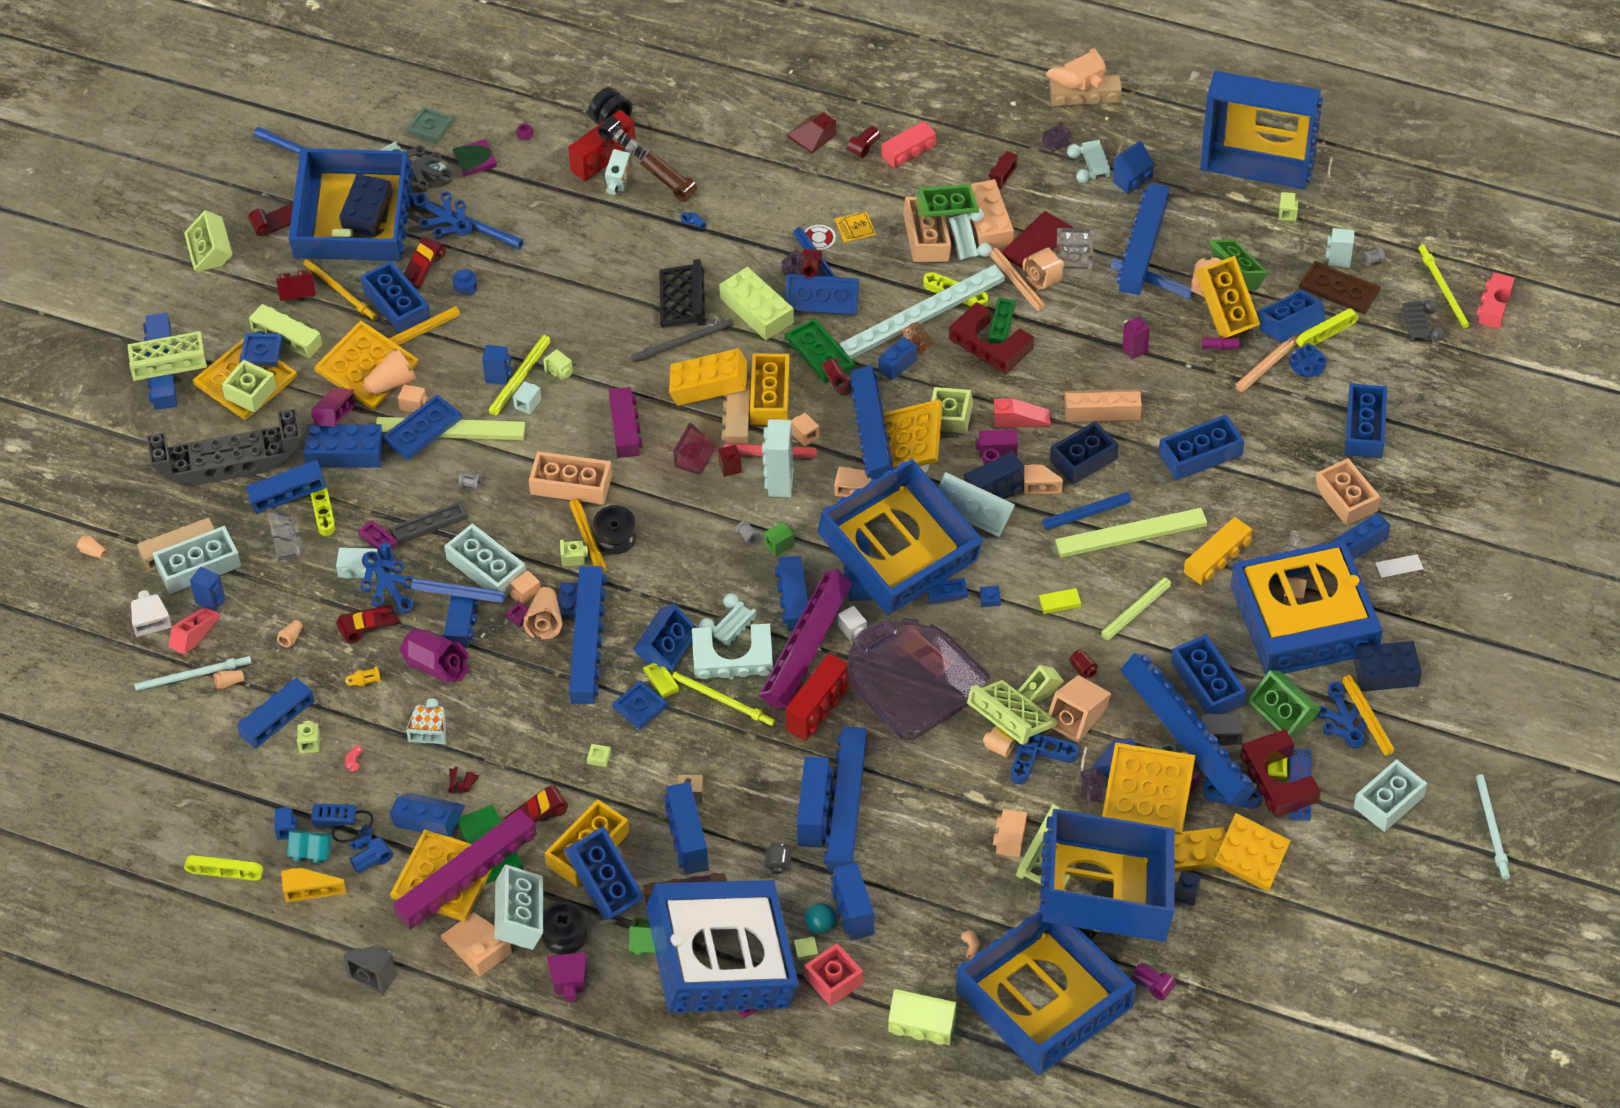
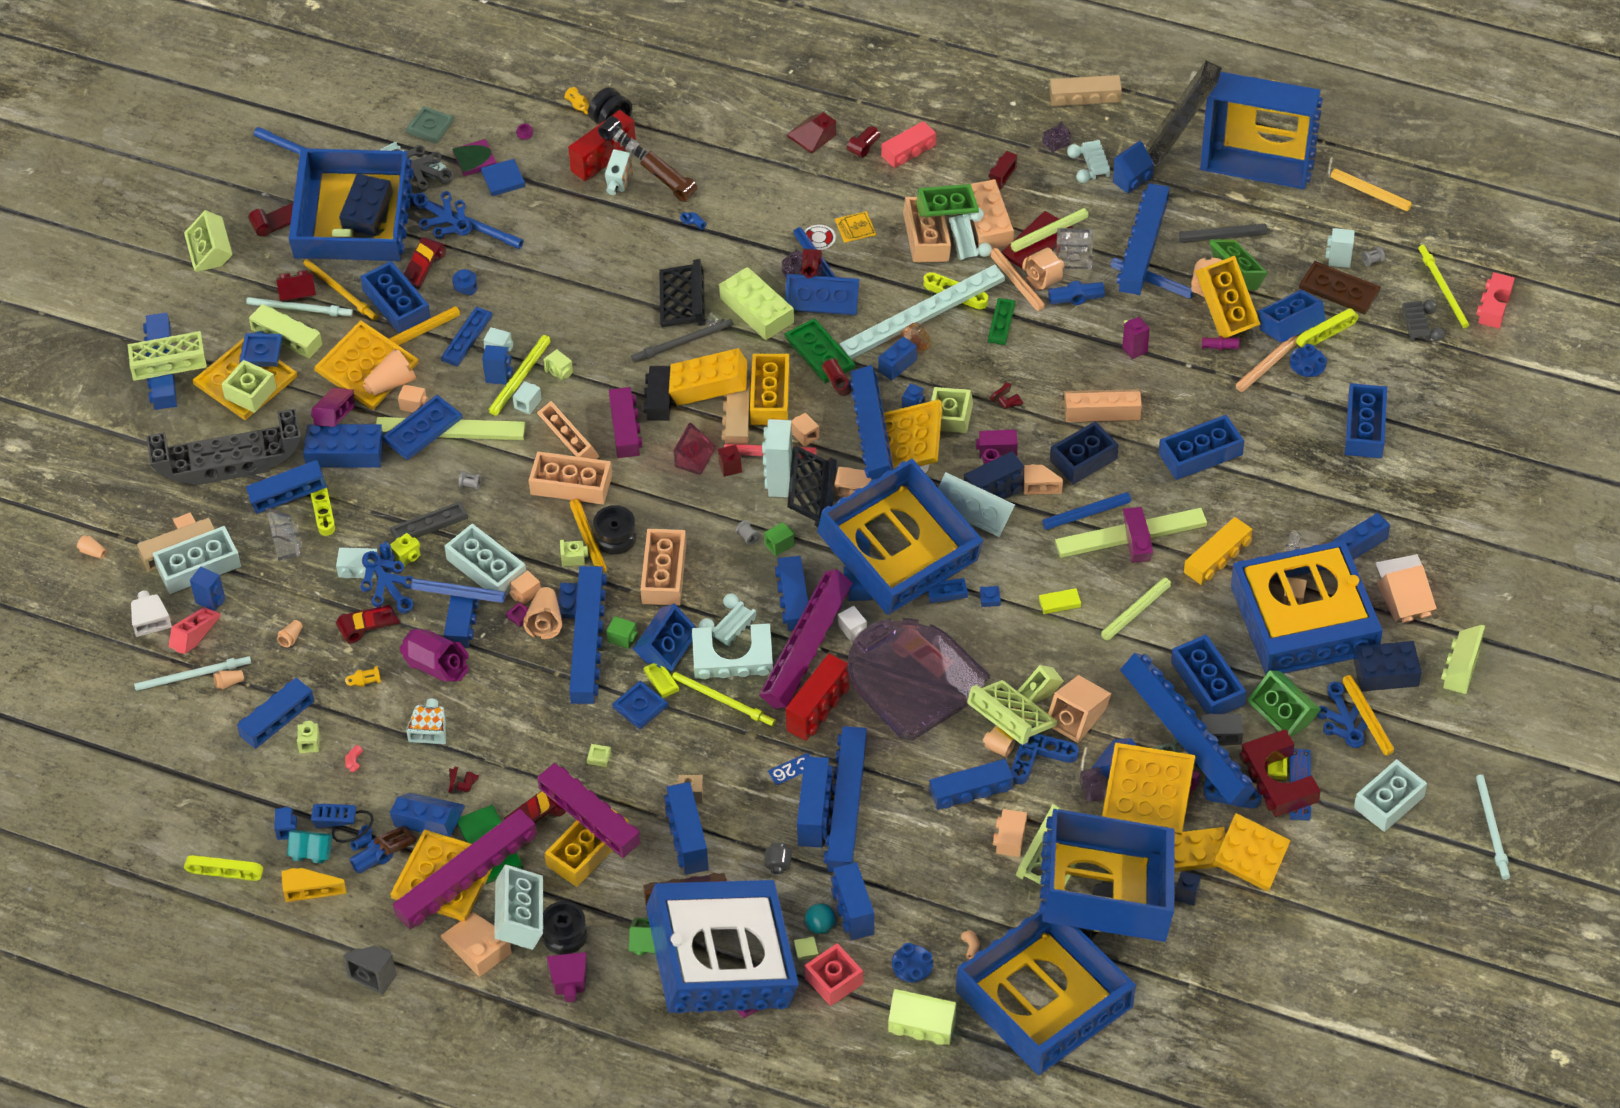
(184, 520): none -> light nougat tile
(333, 310): none -> light aqua bar
(376, 535): magenta plate -> none
(398, 842): none -> reddish brown tile
(406, 549): none -> neon yellow brick
(466, 336): none -> blue tile
(498, 338): none -> light aqua brick
(503, 177): none -> blue tile
(566, 432): none -> light nougat brick
(578, 101): none -> yellow piece
(589, 810): none -> magenta brick
(603, 873): blue brick -> none
(622, 632): none -> bright green brick
(657, 394): none -> black brick
(663, 567): none -> light nougat brick
(788, 770): none -> blue sticker
(823, 490): none -> black fence
(912, 963): none -> blue dish
(913, 396): none -> blue brick
(971, 784): none -> blue brick
(998, 395): none -> dark red piece
(1001, 356): dark red arch -> none
(1019, 414): coral slope -> none
(1049, 230): none -> yellowish green axle
(1076, 293): none -> blue piece
(1081, 73): light nougat torso -> none
(1083, 664): dark red brick -> none
(1137, 535): none -> magenta slope
(1158, 984): magenta piece -> none
(1183, 111): none -> clear smoke brick
(1224, 232): none -> dark grey axle
(1288, 207): yellowish green brick -> none
(1347, 492): light nougat brick -> none
(1371, 189): none -> yellow axle
(1407, 594): none -> light nougat slope
(1463, 659): none -> yellowish green slope

